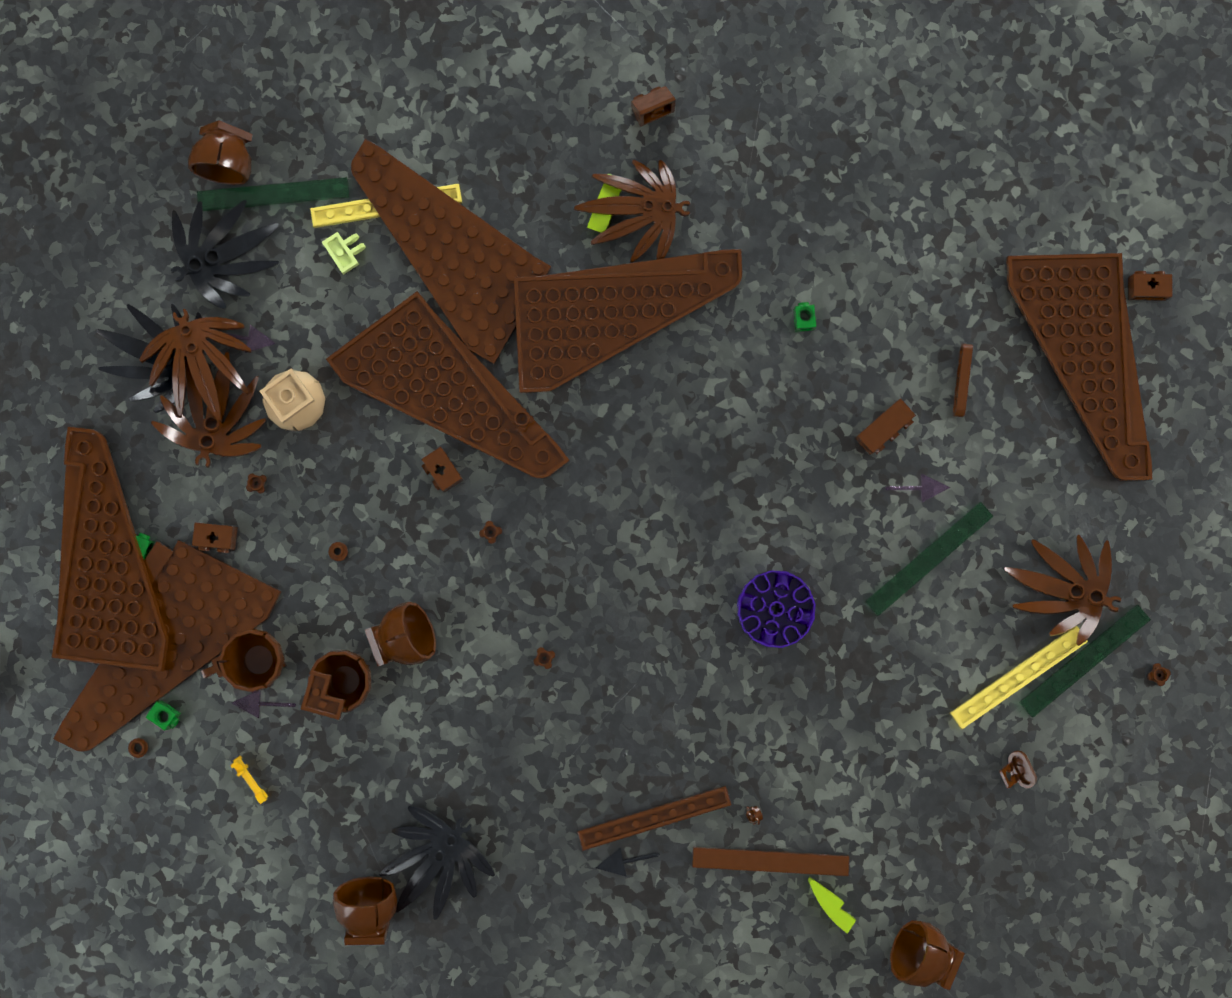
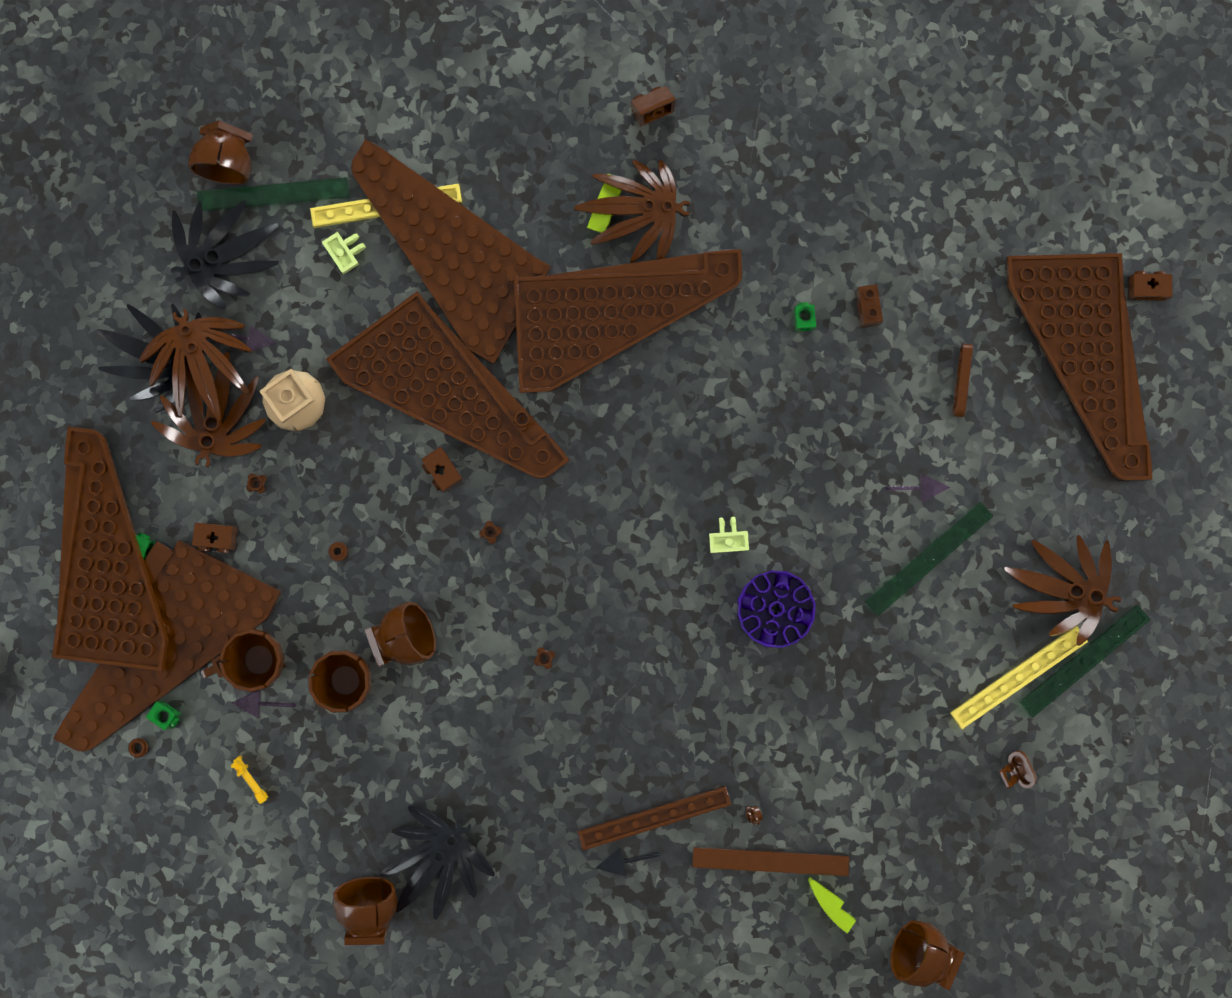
(316, 697): reddish brown plate -> none
(728, 541): none -> yellowish green hinge
(869, 306): none -> reddish brown brick
(886, 427): reddish brown brick -> none
(1165, 673): reddish brown plate -> none

